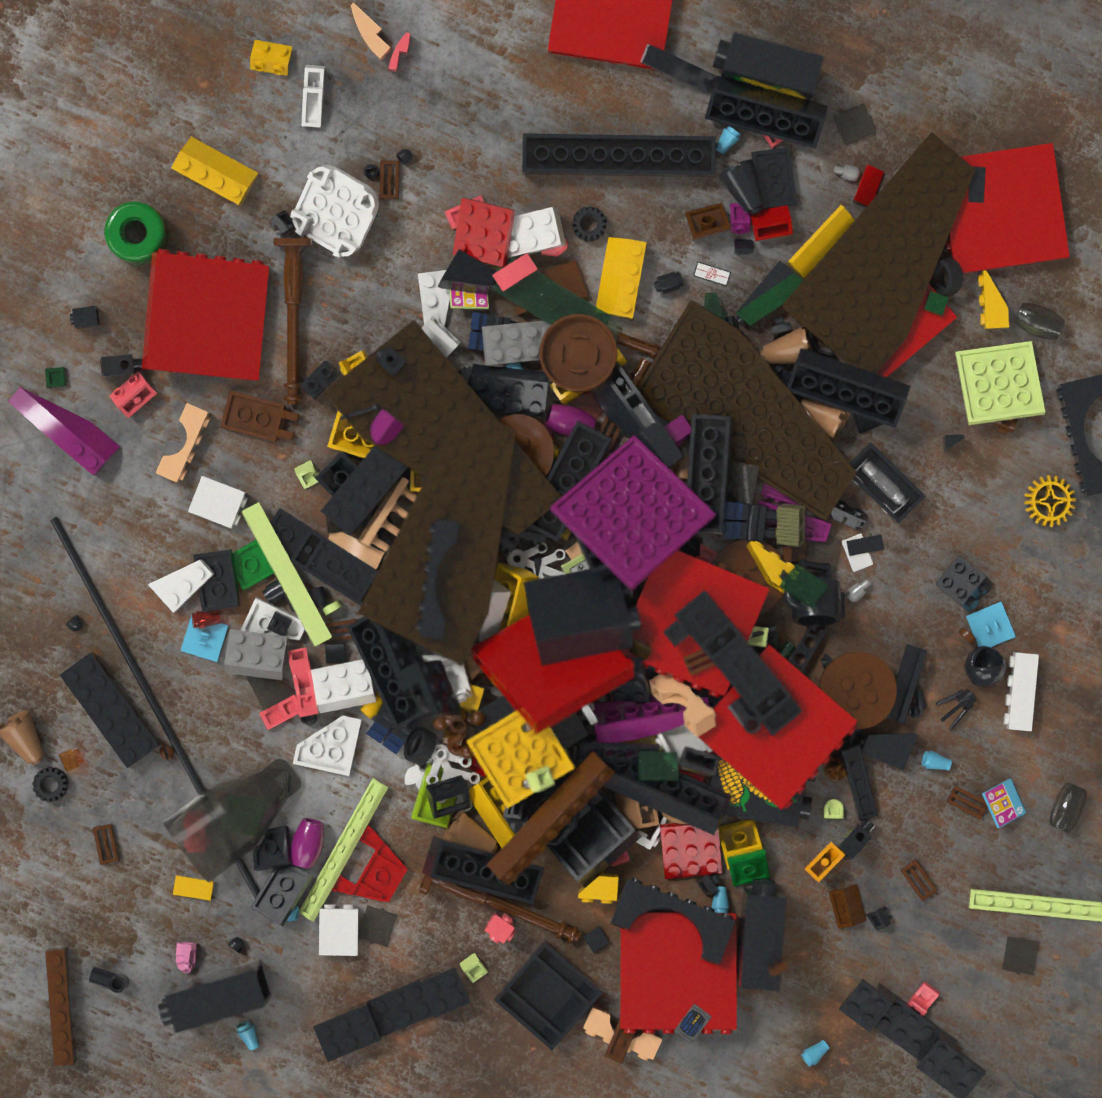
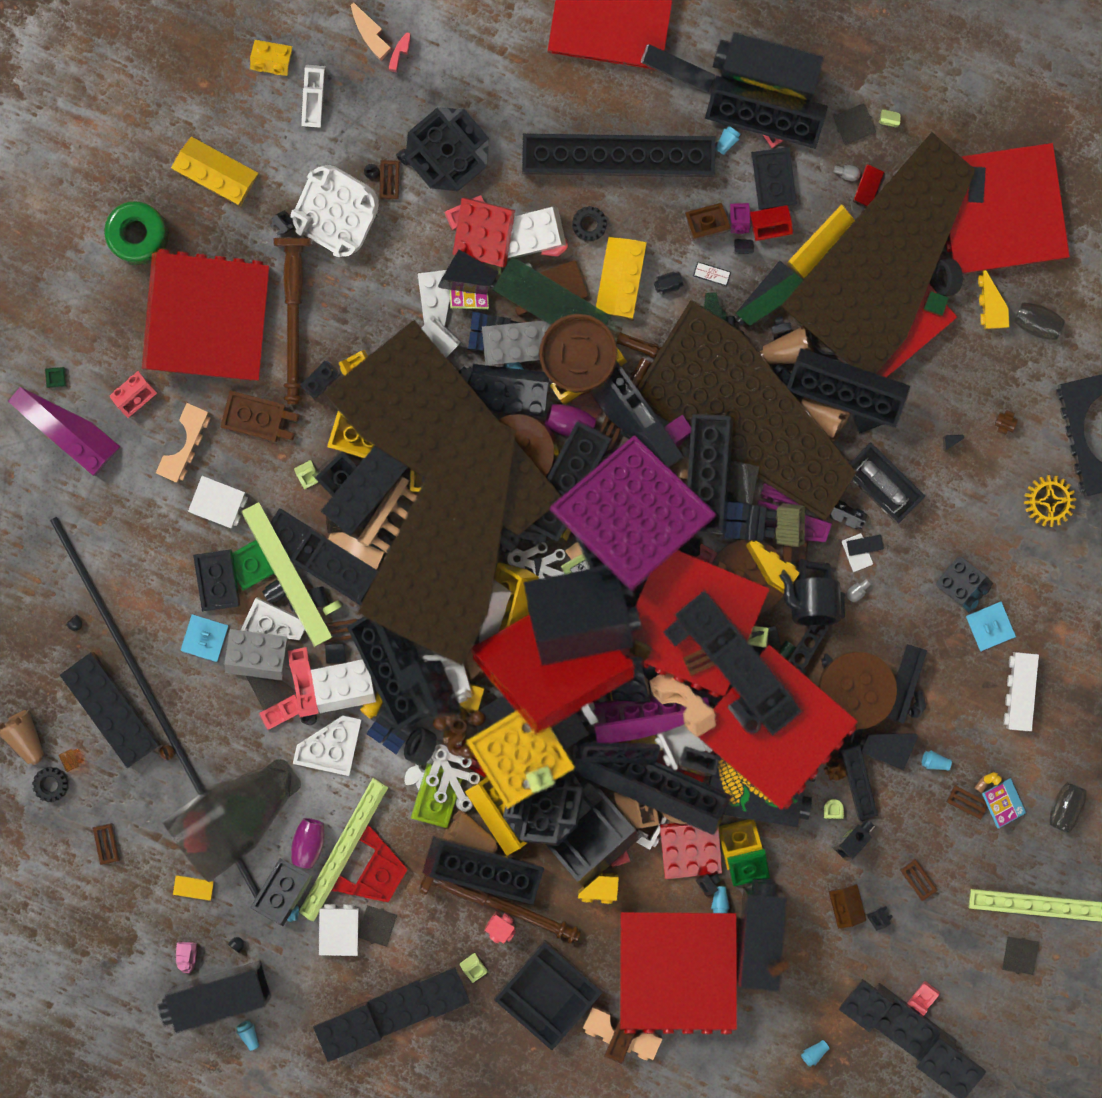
(59, 1002): reddish brown arch -> none
(85, 317): black brick -> none
(106, 979): black piece -> none
(111, 366): black torso -> none
(182, 584): white wing -> none
(204, 619): clear red cone -> none
(273, 850): black plate -> none
(279, 623): black tile -> none
(375, 407): black hinge -> none
(385, 428): magenta brick -> none
(390, 368): black brick -> none
(444, 537): black arch -> none
(445, 128): none -> black piece
(448, 789): black tile -> none
(515, 272): coral slope -> none
(550, 818): reddish brown brick -> none
(596, 939): black tile -> none
(658, 766): clear green plate -> none
(692, 1023): sticker -> none
(712, 927): black arch -> none
(743, 186): black cone -> none
(804, 585): clear green plate -> none
(824, 861): light orange slope -> none
(890, 118): none -> yellowish green slope
(965, 701): black plant -> none
(967, 636): reddish brown tile -> none
(984, 666): black piece -> none
(986, 780): none -> arm
(1000, 383): yellowish green plate -> none

